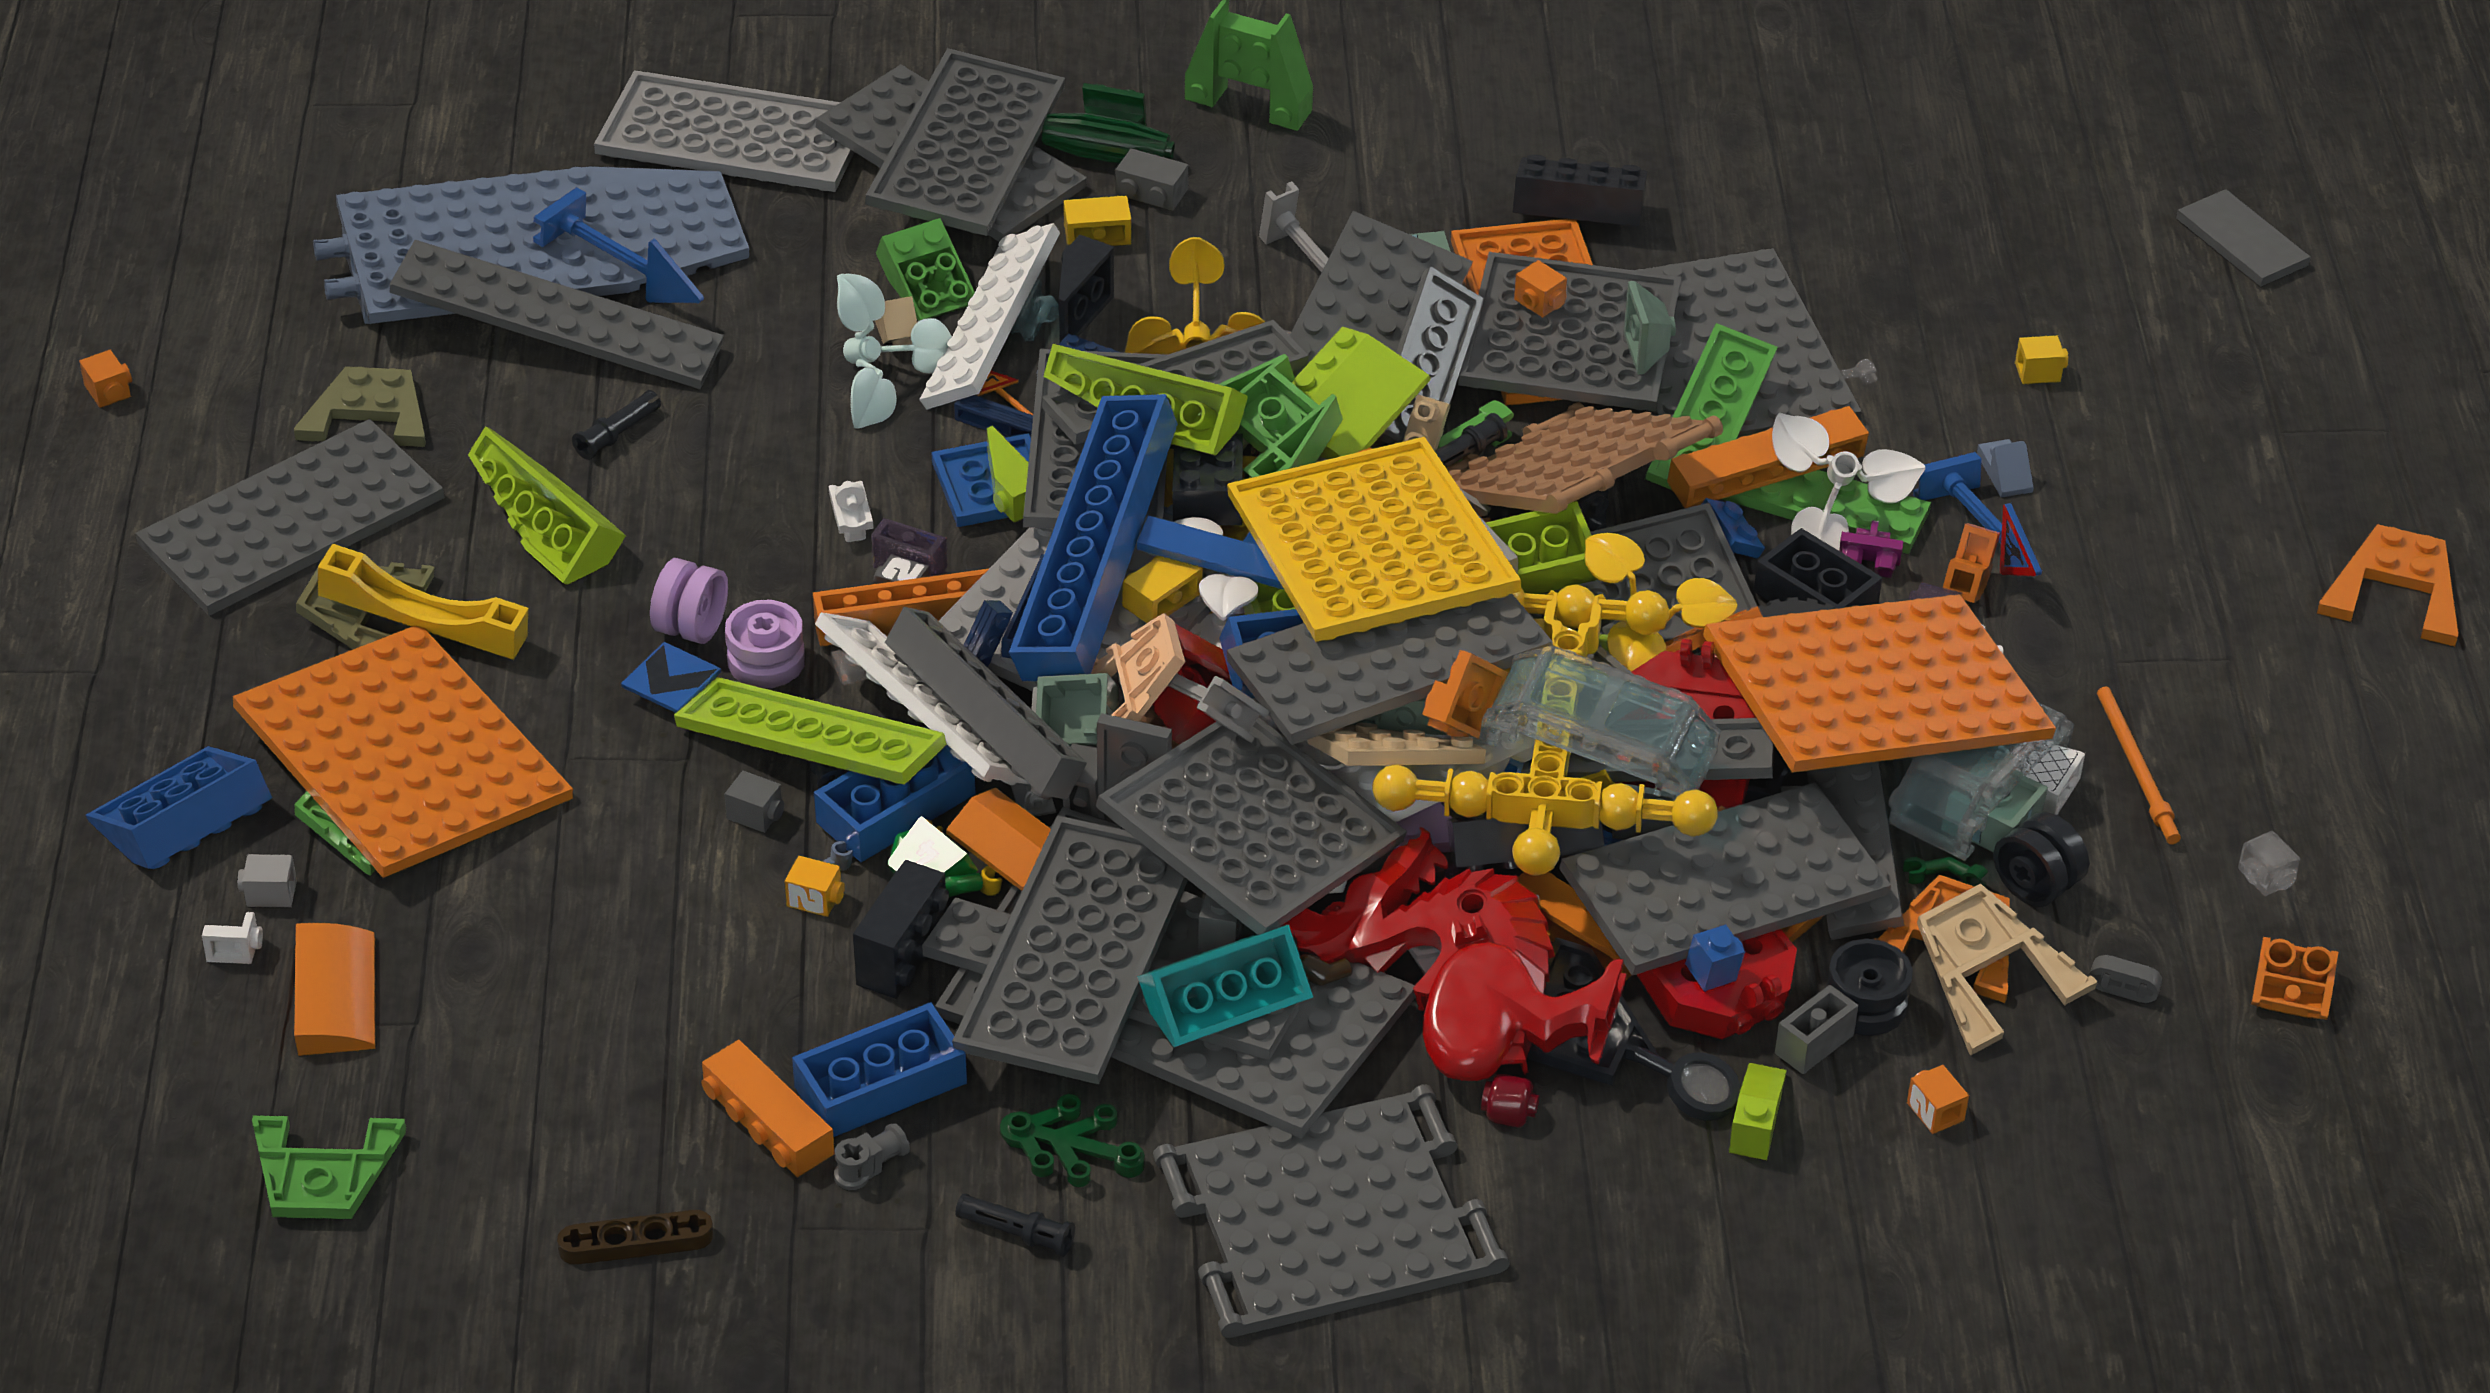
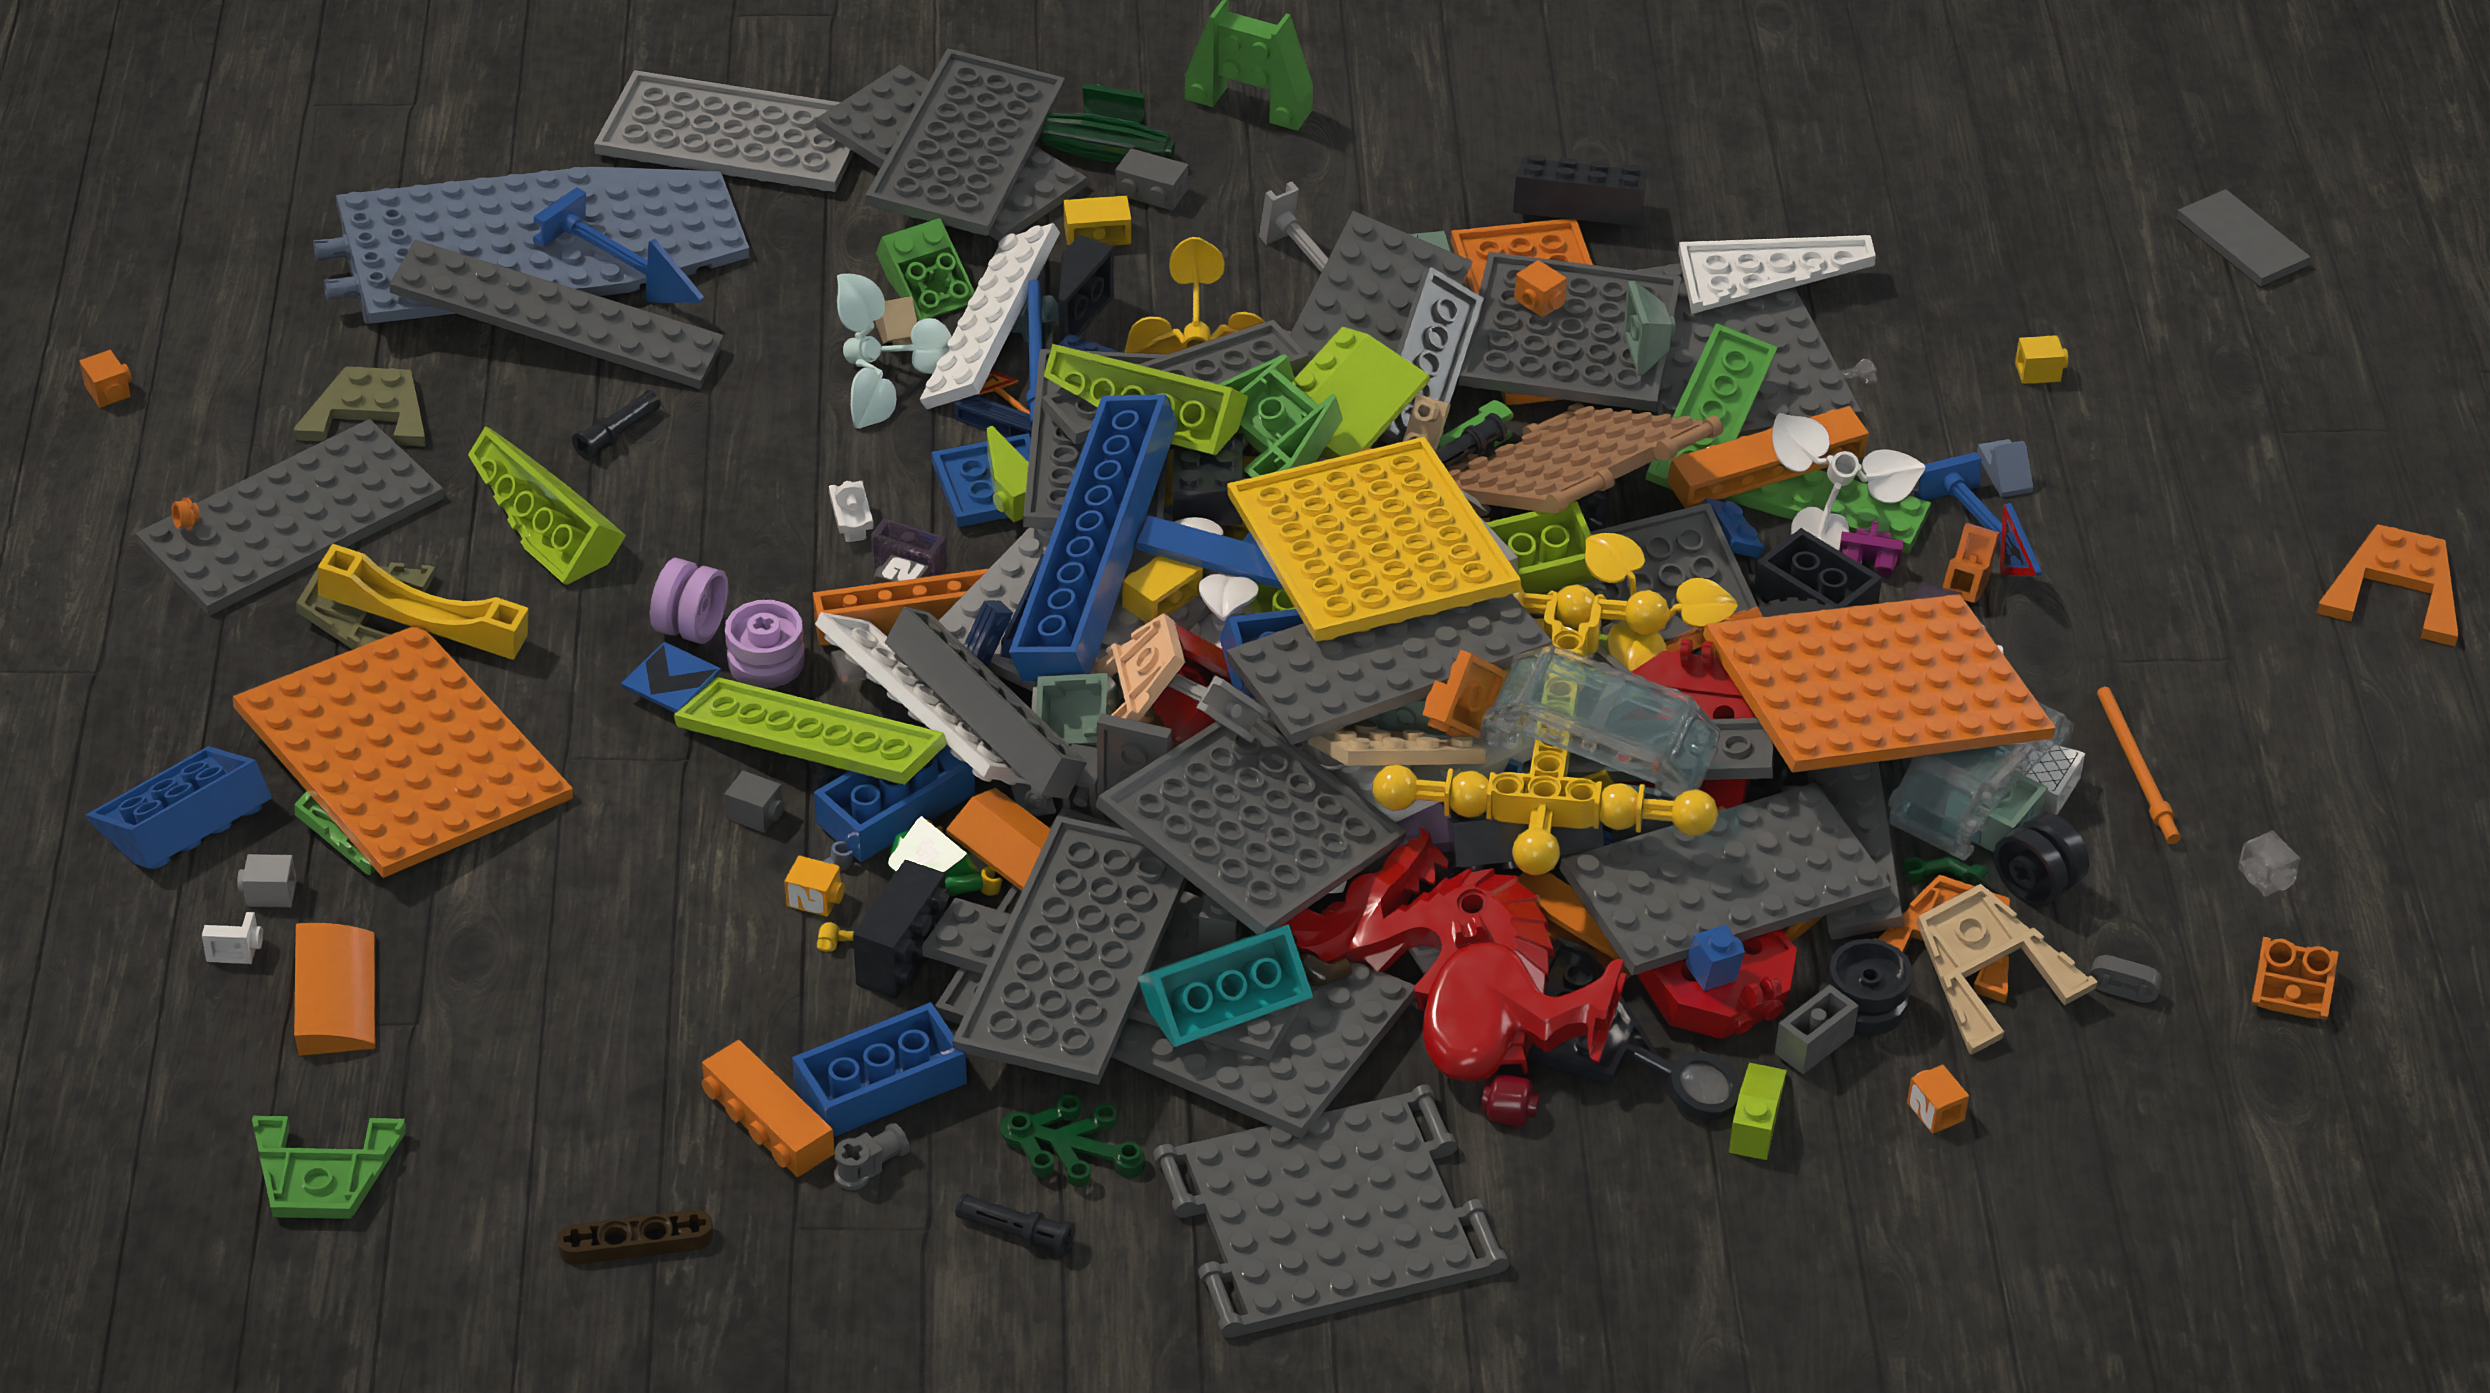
(185, 514): none -> orange plate
(830, 935): none -> yellow hand
(1035, 339): none -> blue bar
(1744, 269): none -> white wing

